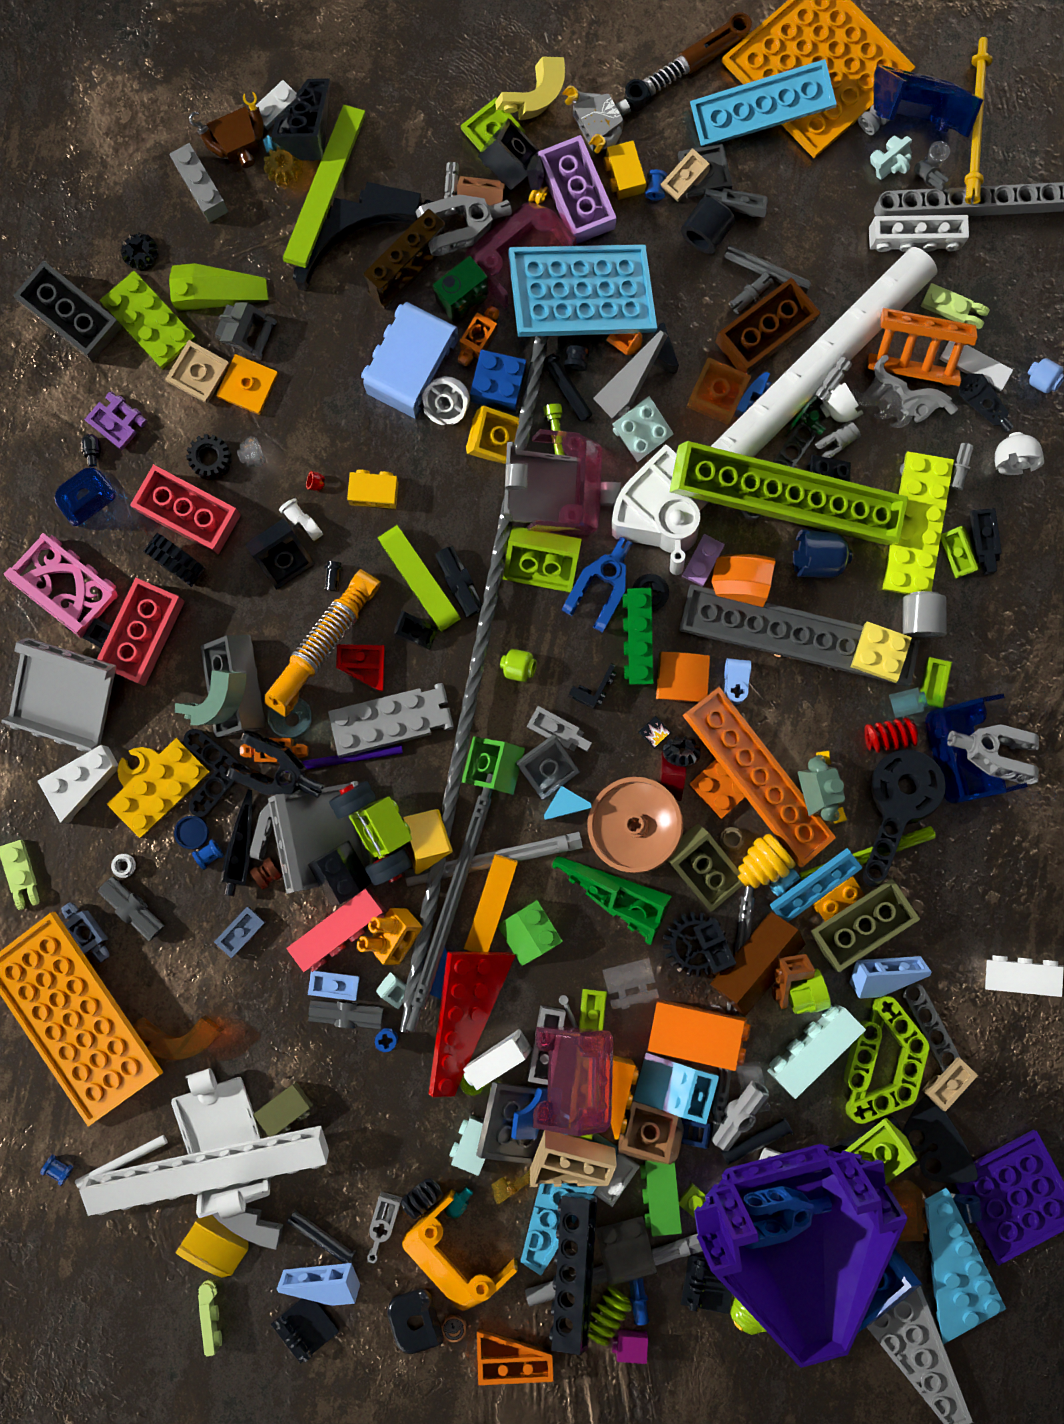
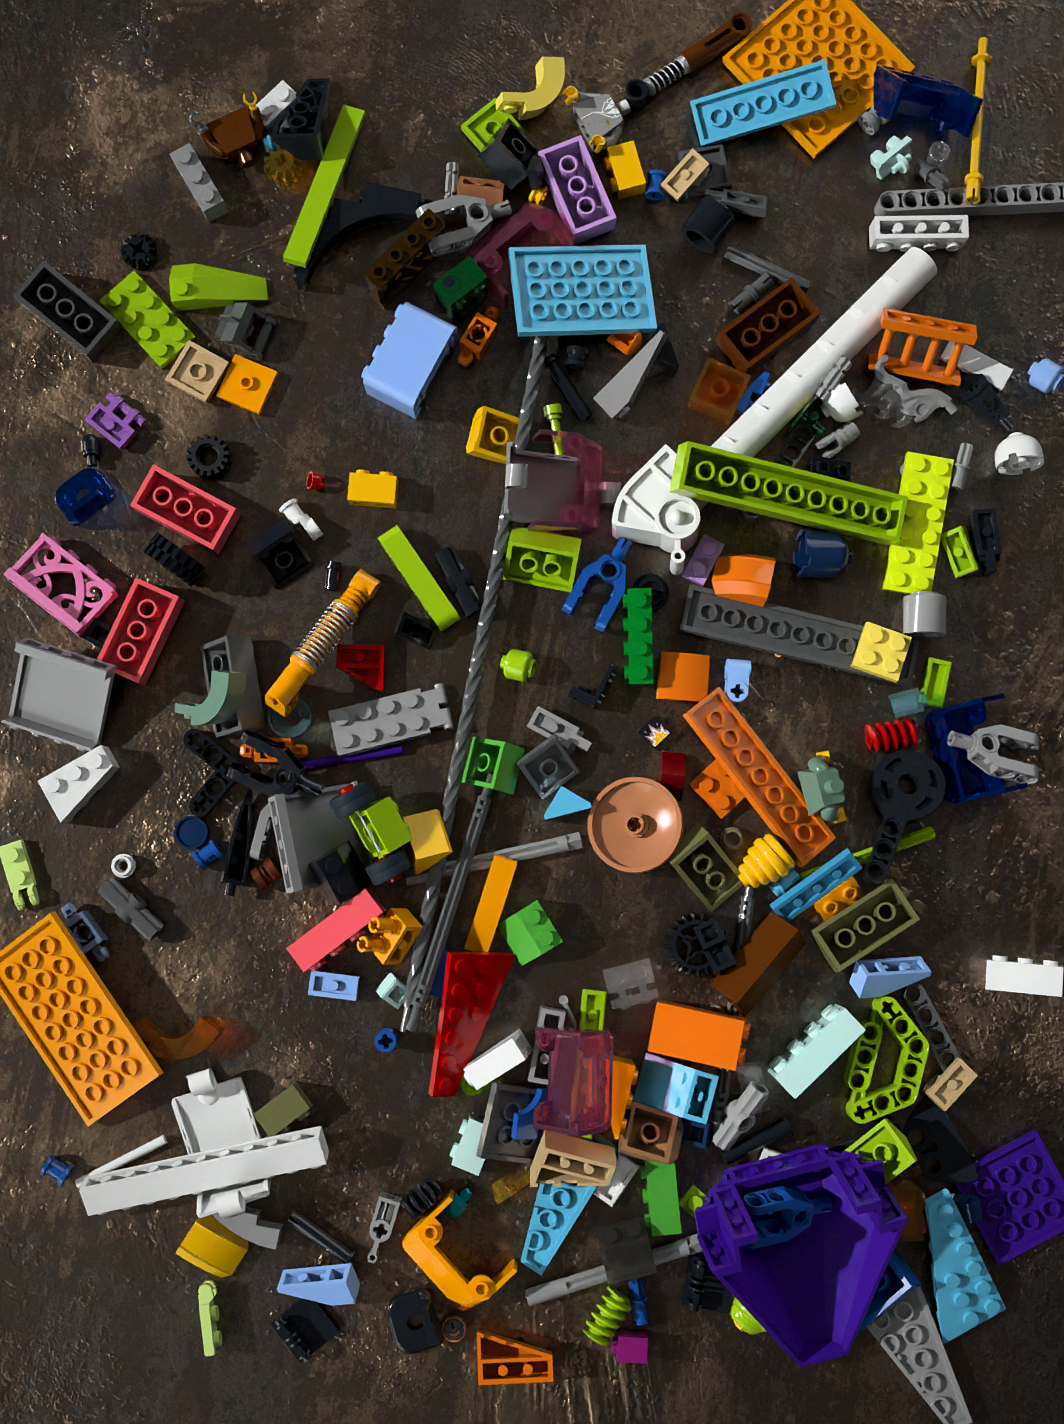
(155, 784): yellow plate -> none
(240, 932): sand blue plate -> none
(251, 453): clear cone -> none
(346, 1014): dark grey piece -> none
(446, 400): white cylinder -> none
(498, 380): blue brick -> none
(562, 1337): black brick -> none
(632, 902): green wedge -> none
(642, 428): light aqua hinge -> none
(690, 755): black gear -> none
(788, 970): dark orange bracket -> none
(809, 995): lime piece -> none
(953, 306): yellowish green hinge -> none

